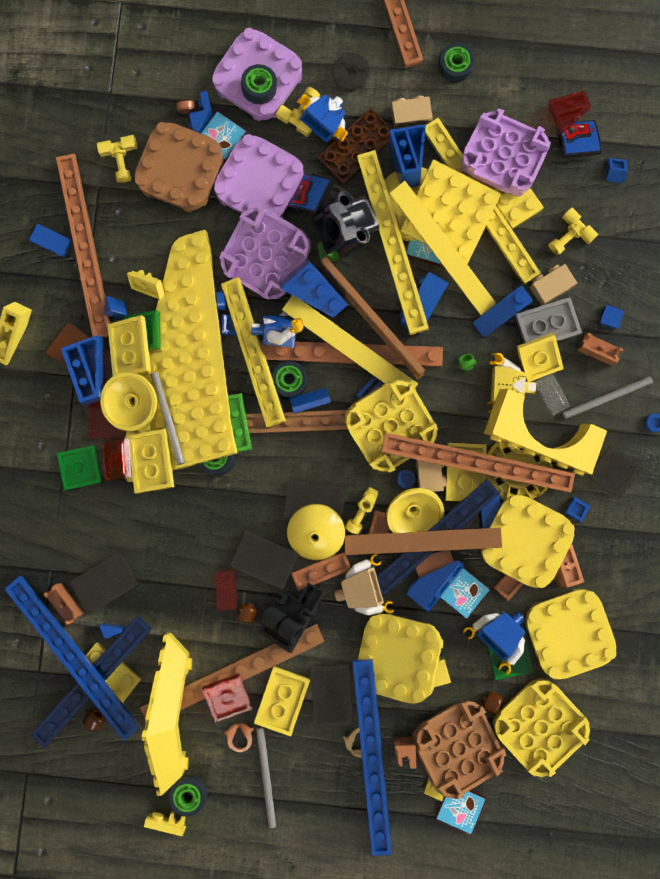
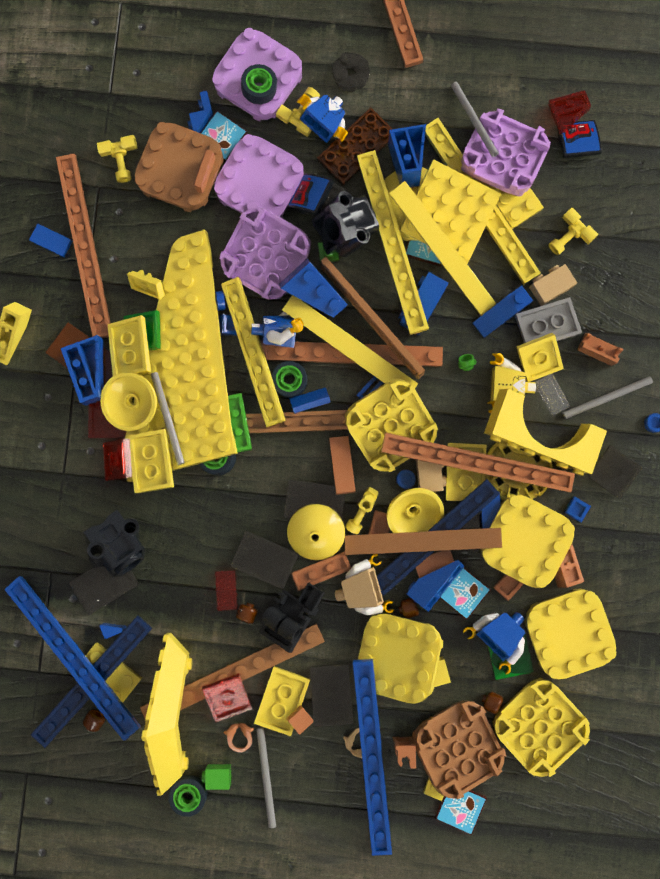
(64, 603): nougat hinge -> none
(79, 467): green tile -> none
(115, 308): blue slope -> none
(118, 549): none -> black piece
(159, 822): light yellow plate -> none
(186, 107): nougat tile -> none
(204, 171): none -> nougat tile
(217, 777): none -> bright green brick
(300, 720): none -> nougat tile
(342, 465): none -> nougat tile
(409, 608): none -> reddish brown piece
(411, 112): tan brick -> none
(456, 52): wheel -> none
(474, 119): none -> light grey piece
(611, 317): blue tile -> none
(616, 170): blue slope -> none

